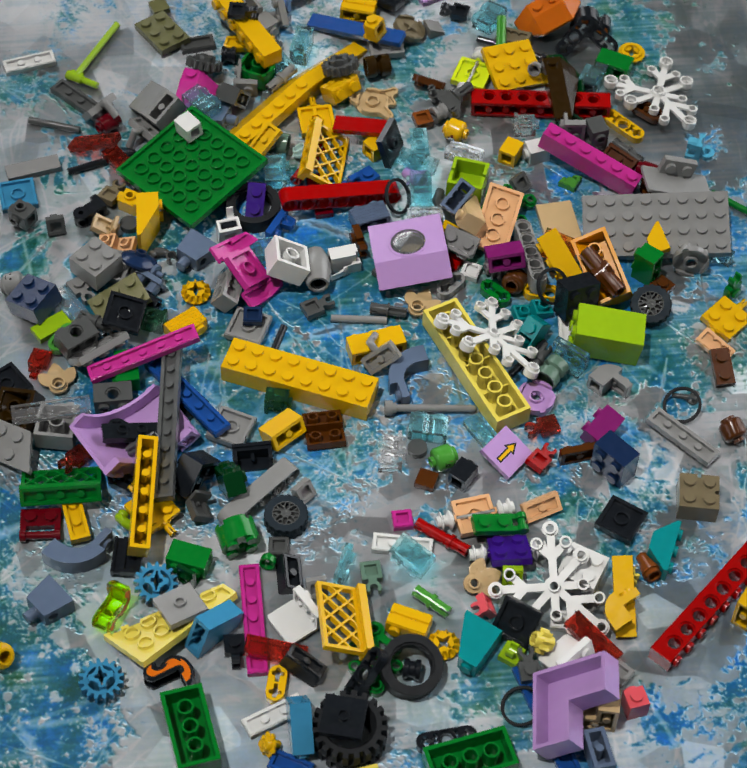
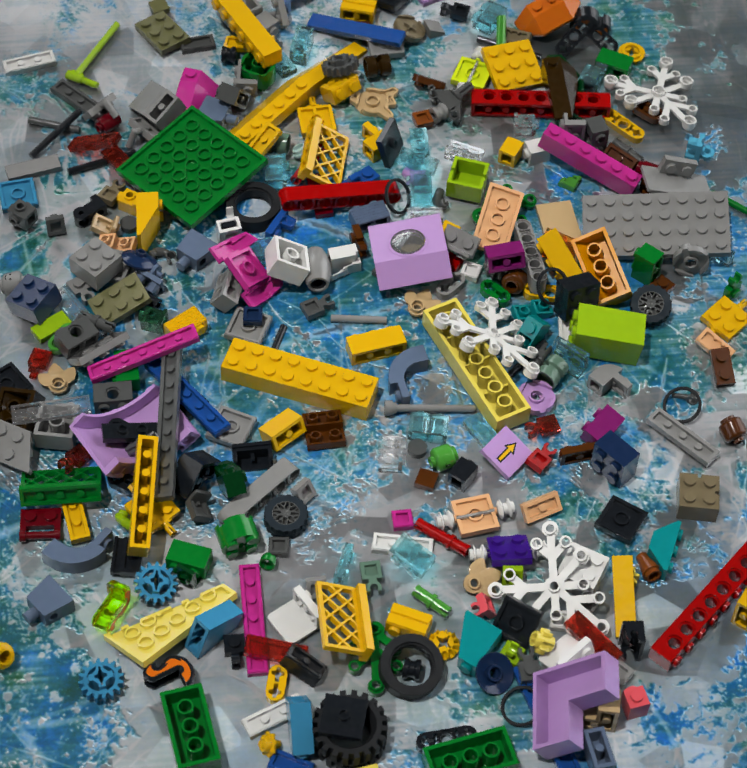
(55, 133): none -> black bar
(124, 313): black plate -> none
(179, 605): light grey plate -> none
(188, 126): white brick -> none
(188, 292): yellow gear -> none
(202, 100): clear light blue brick -> none
(204, 63): dark grey gear -> none
(240, 10): black plate -> none
(255, 199): dark purple plate -> none
(277, 400): clear green brick -> none
(281, 78): light grey pin -> none
(288, 573): black slope -> none
(358, 126): red tile -> none
(372, 25): yellow brick -> none
(377, 665): black beam -> none
(380, 356): light grey plate -> none
(387, 310): dark grey axle -> none
(455, 130): yellow head -> none
(456, 197): sand blue torso -> none
(470, 216): tan slope -> none
(499, 524): green plate -> none
(502, 673): none -> dark blue dish
(520, 182): dark grey plate -> none
(535, 70): light grey hinge -> none
(602, 271): reddish brown piece -> none
(615, 610): yellow brick -> none
(632, 638): none -> black hinge
(658, 239): yellow tile -> none

